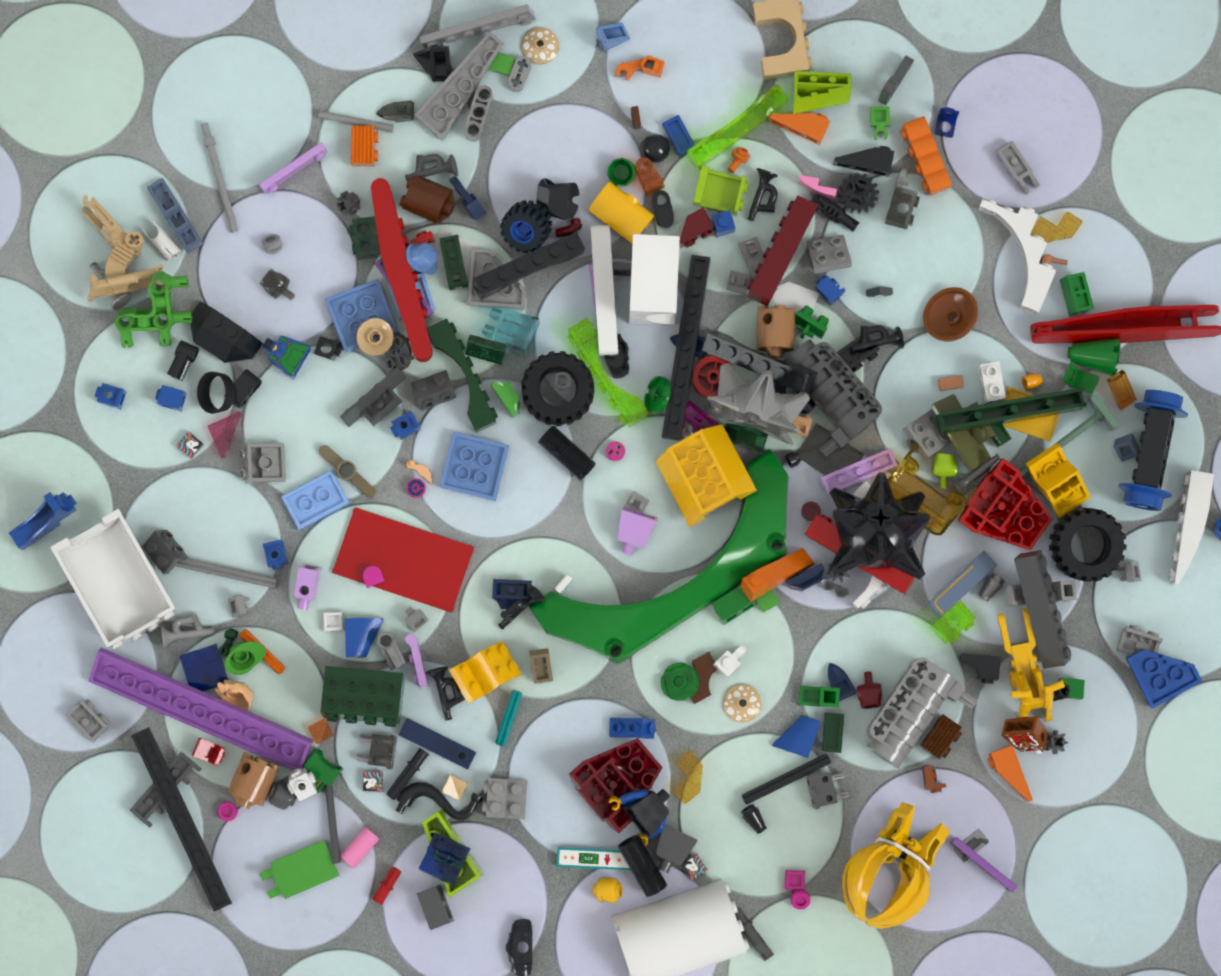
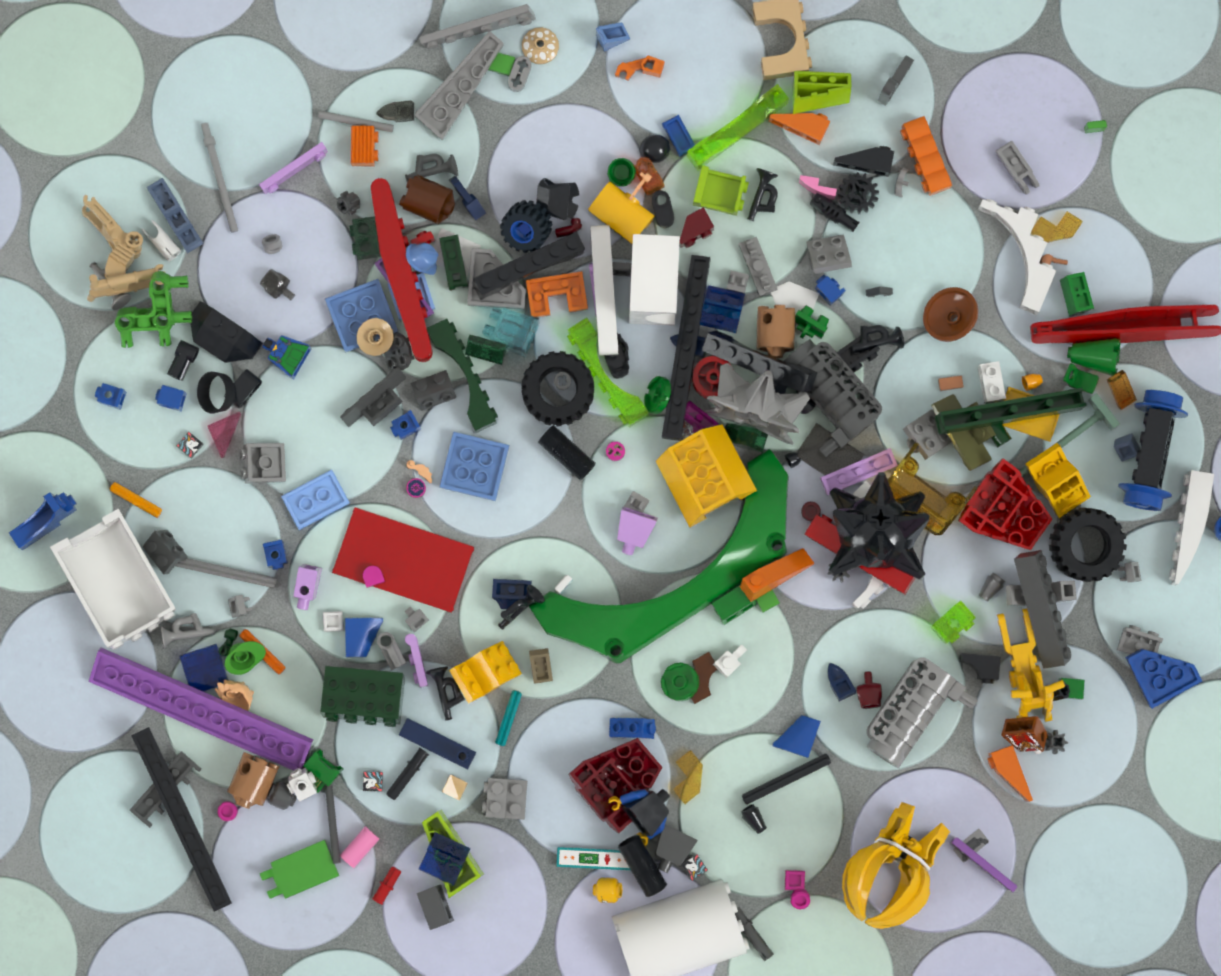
(88, 720): light grey bracket -> none
(136, 499): none -> light orange axle
(208, 751): bracket -> none
(320, 731): clear orange tile -> none
(336, 348): black bracket -> none
(356, 479): dark tan piece -> none
(384, 751): clear smoke piece -> none
(425, 789): black animal -> none
(435, 62): black slope -> none
(478, 104): light grey beam -> none
(507, 396): bright green slope -> none
(520, 962): black piece -> none
(542, 288): none -> orange plate
(635, 117): reddish brown tile -> none
(646, 178): none -> light nougat piece
(722, 309): none -> clear blue slope
(723, 223): blue brick -> none
(732, 706): tan dish -> none
(741, 156): orange plate -> none
(782, 251): dark red brick -> none
(803, 425): light nougat tile -> none
(807, 578): dark blue slope -> none
(819, 696): green slope -> none
(820, 790): dark grey piece -> none
(829, 585): dark grey piece -> none
(832, 732): dark green plate -> none
(880, 119): bright green plate -> none
(899, 196): clear smoke brick -> none
(929, 777): dark orange bracket -> none
(941, 736): reddish brown brick -> none
(944, 467): lime piece -> none
(946, 115): clear blue bracket -> none
(962, 483): dark grey piece -> none
(962, 584): sand blue slope -> none
(1095, 126): none -> bright green tile

